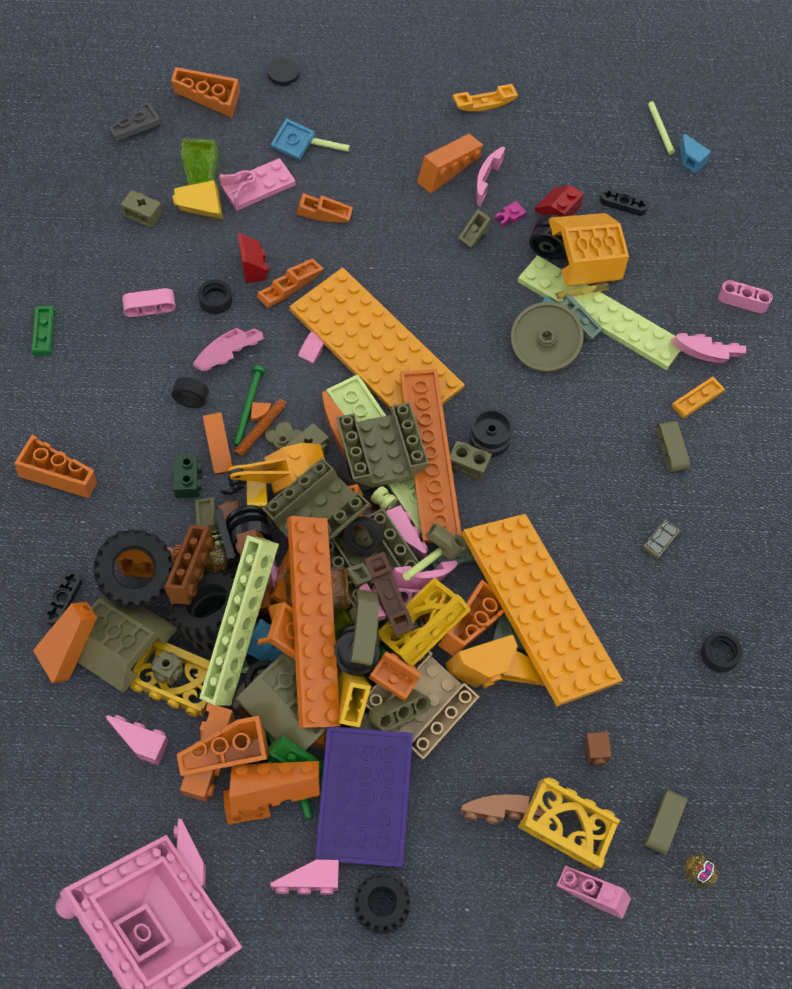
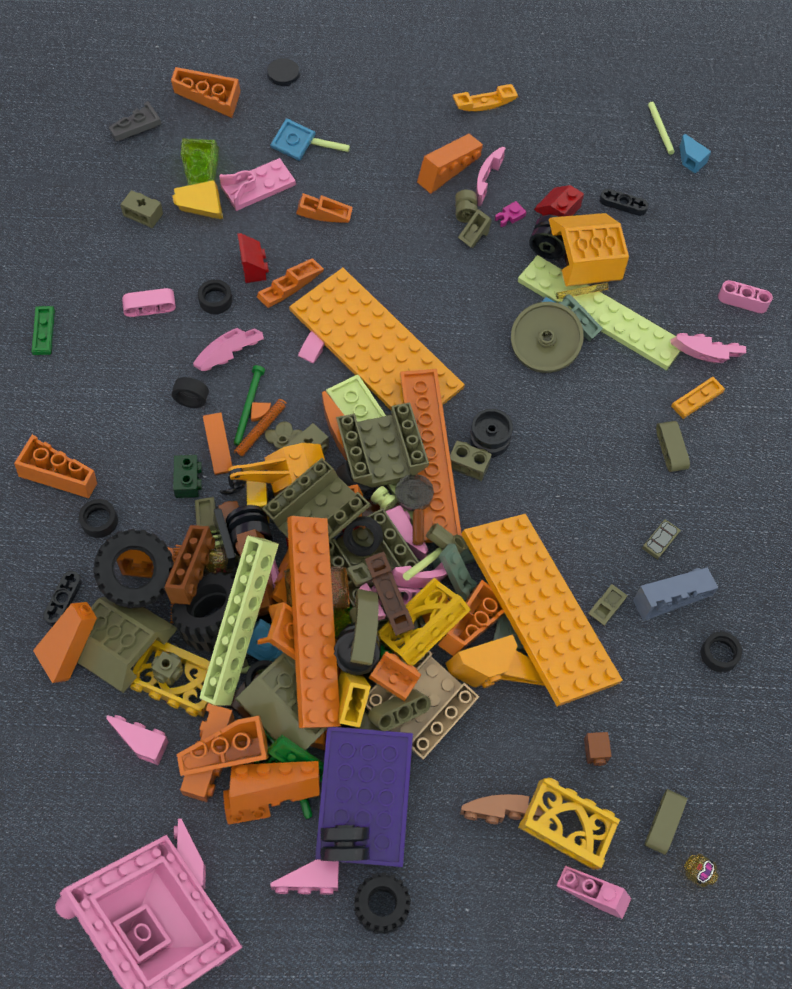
(91, 506): none -> black tyre
(344, 843): none -> black wheel
(414, 492): none -> clear smoke tile
(418, 527): none -> dark orange axle
(457, 571): none -> sand green plate
(465, 205): none -> olive wheel
(608, 605): none -> olive slope
(674, 593): none -> sand blue wedge

